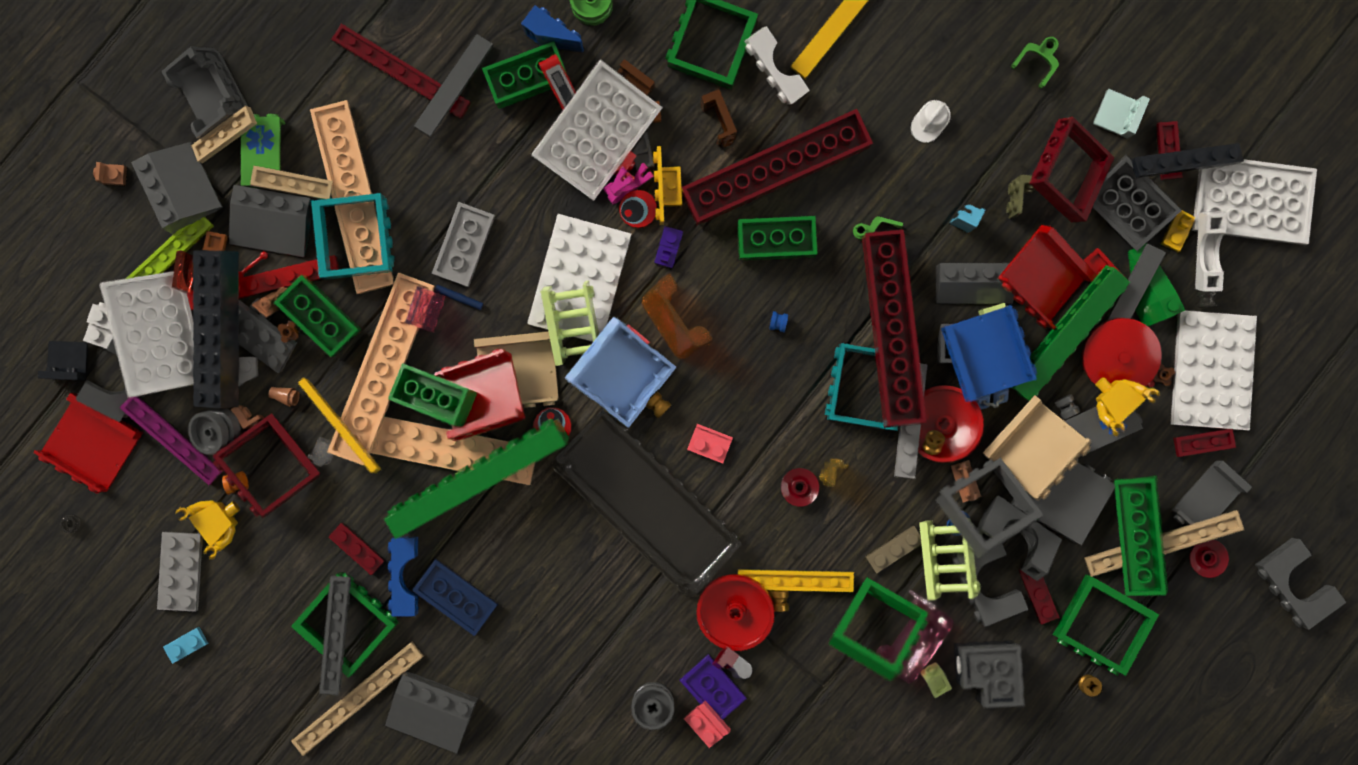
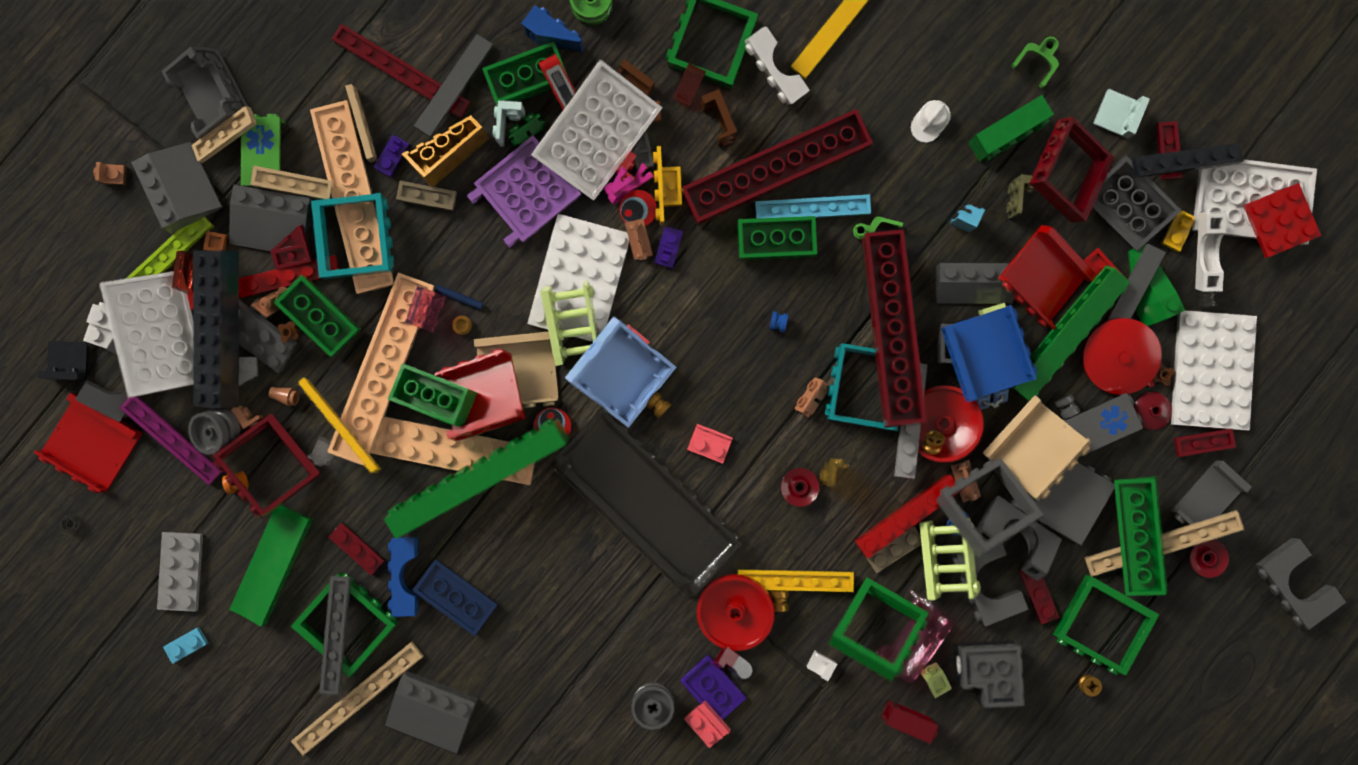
(213, 522): yellow torso -> none
(263, 255): red hinge -> none
(271, 565): none -> green arch
(292, 250): none -> dark red wing
(361, 123): none -> tan tile
(391, 156): none -> dark purple plate
(426, 195): none -> dark tan plate
(446, 151): none -> pearl gold wedge
(462, 325): none -> pearl gold plate
(463, 244): light grey plate -> none
(505, 109): none -> light aqua bracket
(524, 192): none -> medium lavender plate
(530, 123): none -> green hinge
(638, 239): none -> nougat hinge
(671, 327): clear orange windscreen -> none
(689, 84): none -> clear red tile
(816, 207): none -> medium azure plate
(816, 389): none -> nougat hinge
(821, 665): none -> white panel
(903, 518): none -> red brick
(910, 721): none -> dark red window
(1012, 127): none -> green brick
(1119, 401): yellow torso -> none
(1145, 405): none -> dark red dish
(1282, 220): none -> red plate

